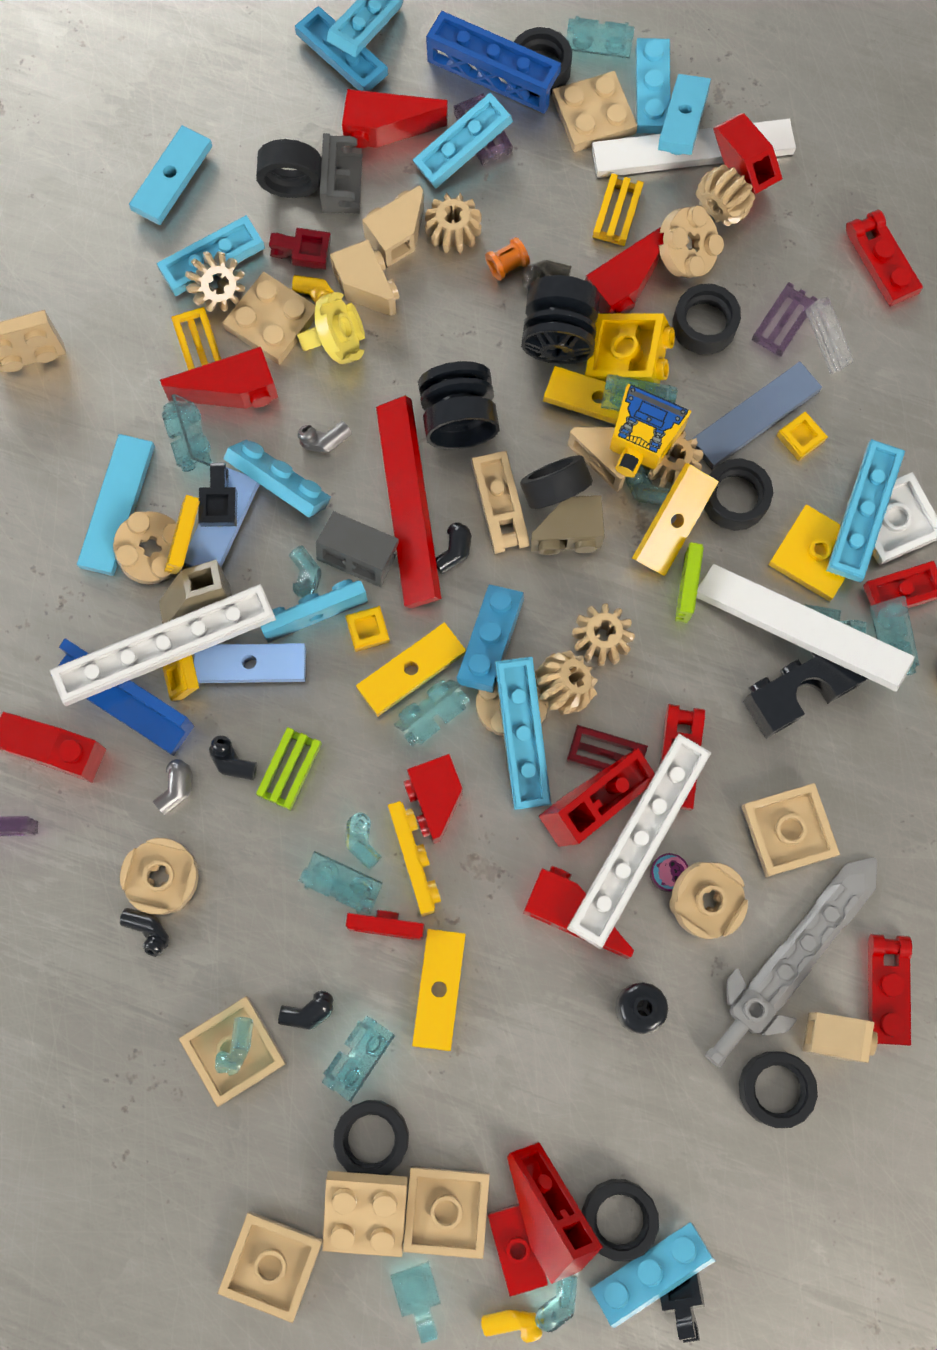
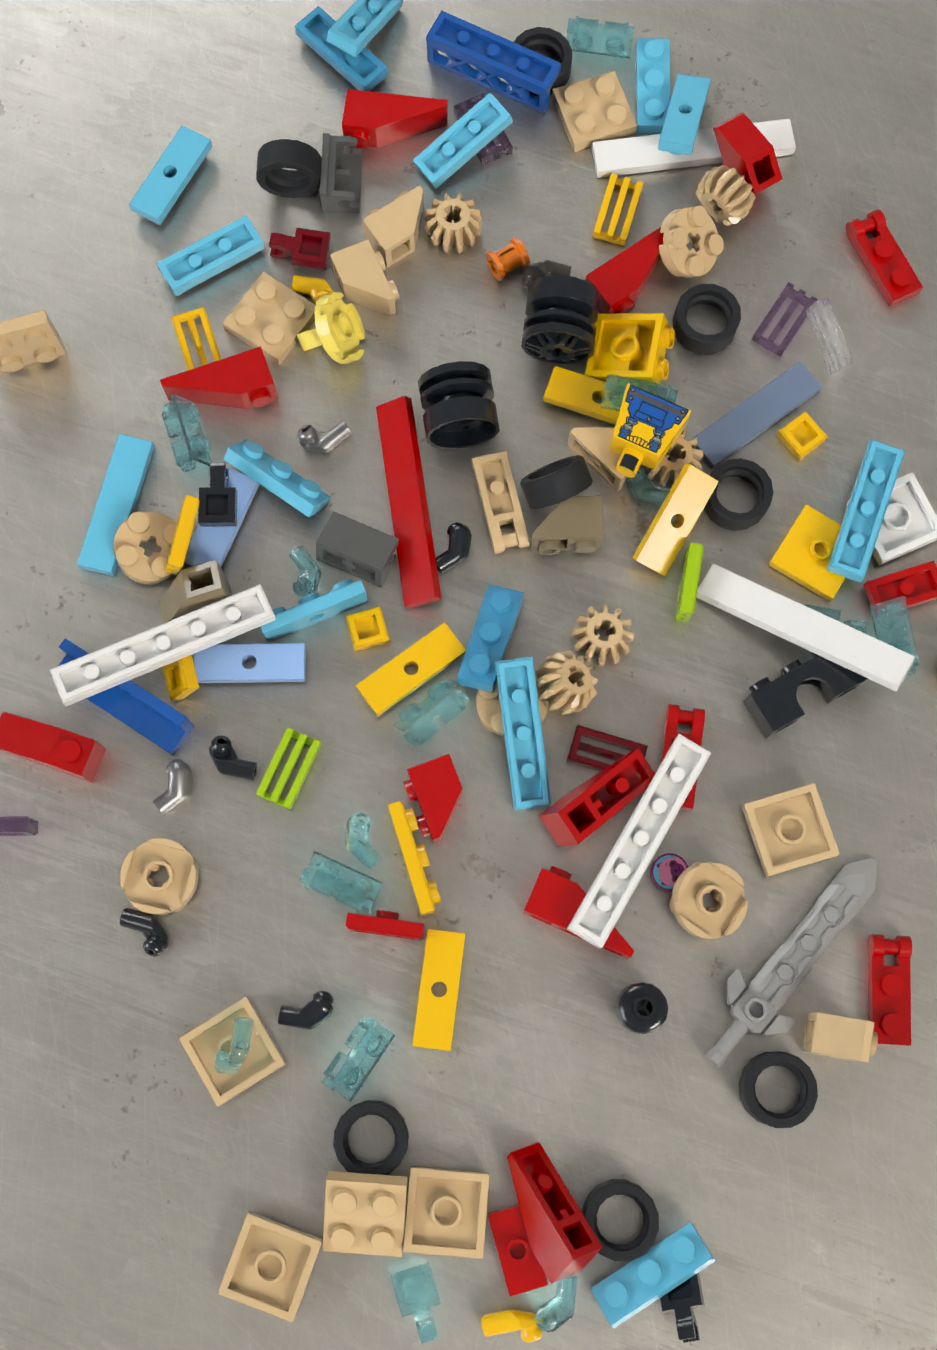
(204, 275): tan gear -> none

